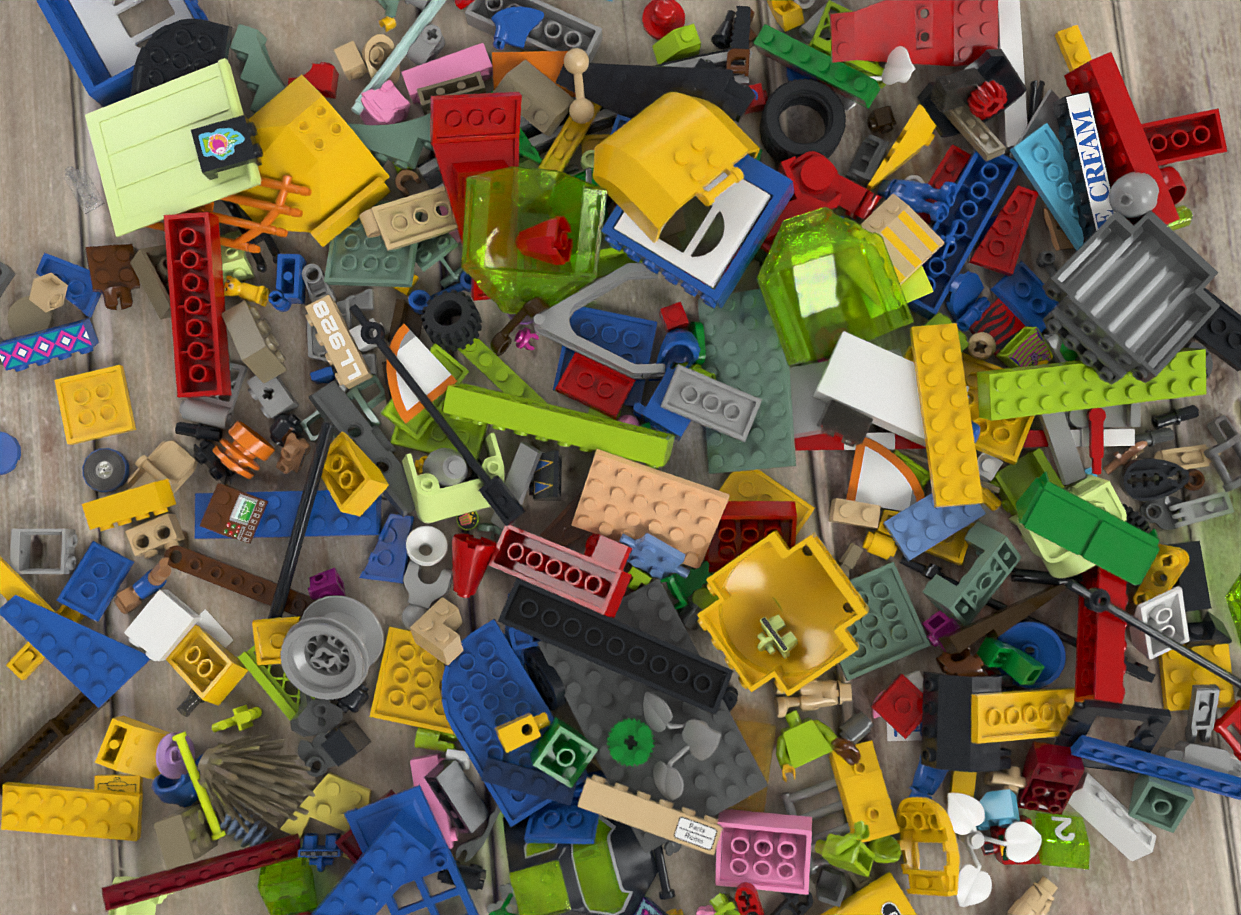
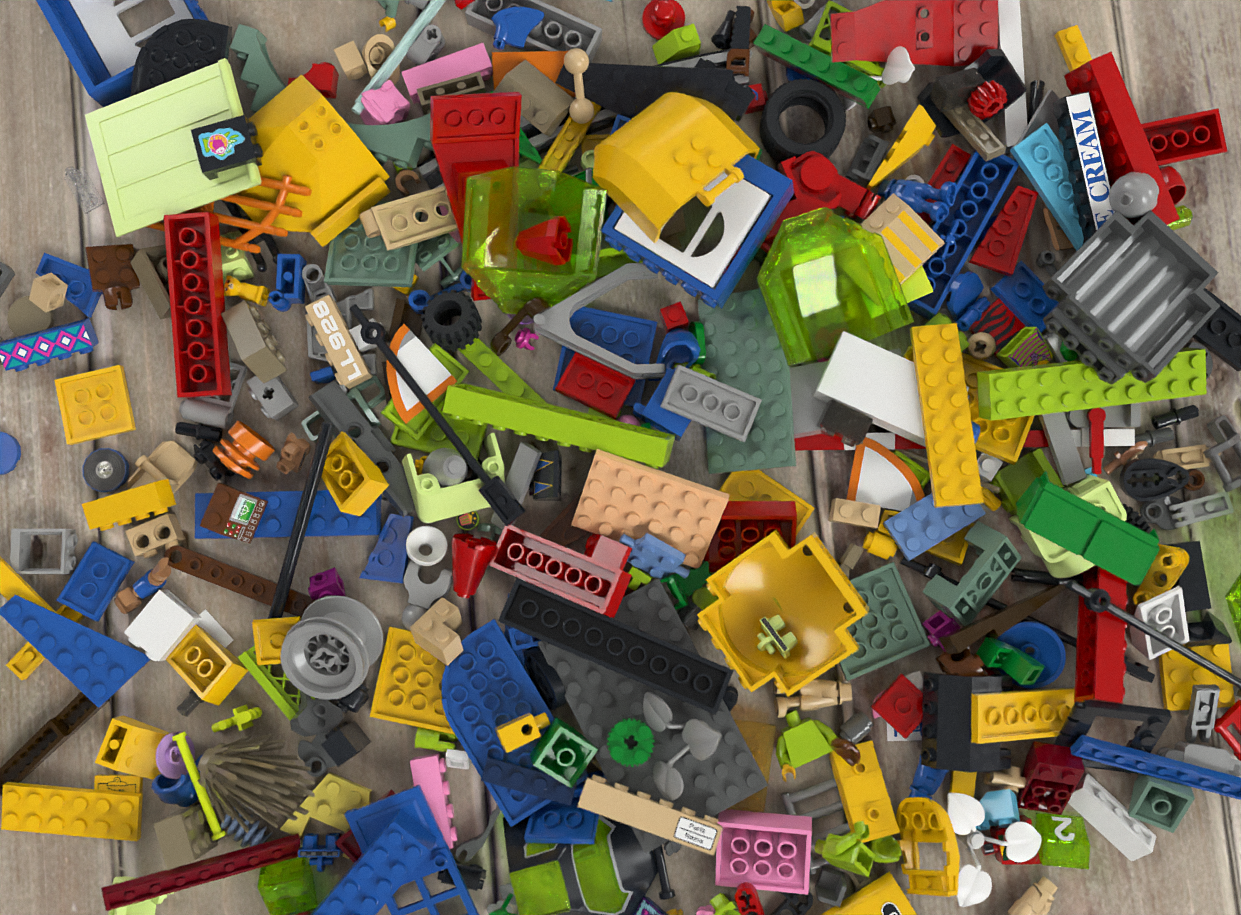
(283, 427): black head -> none
(457, 796): brick -> none

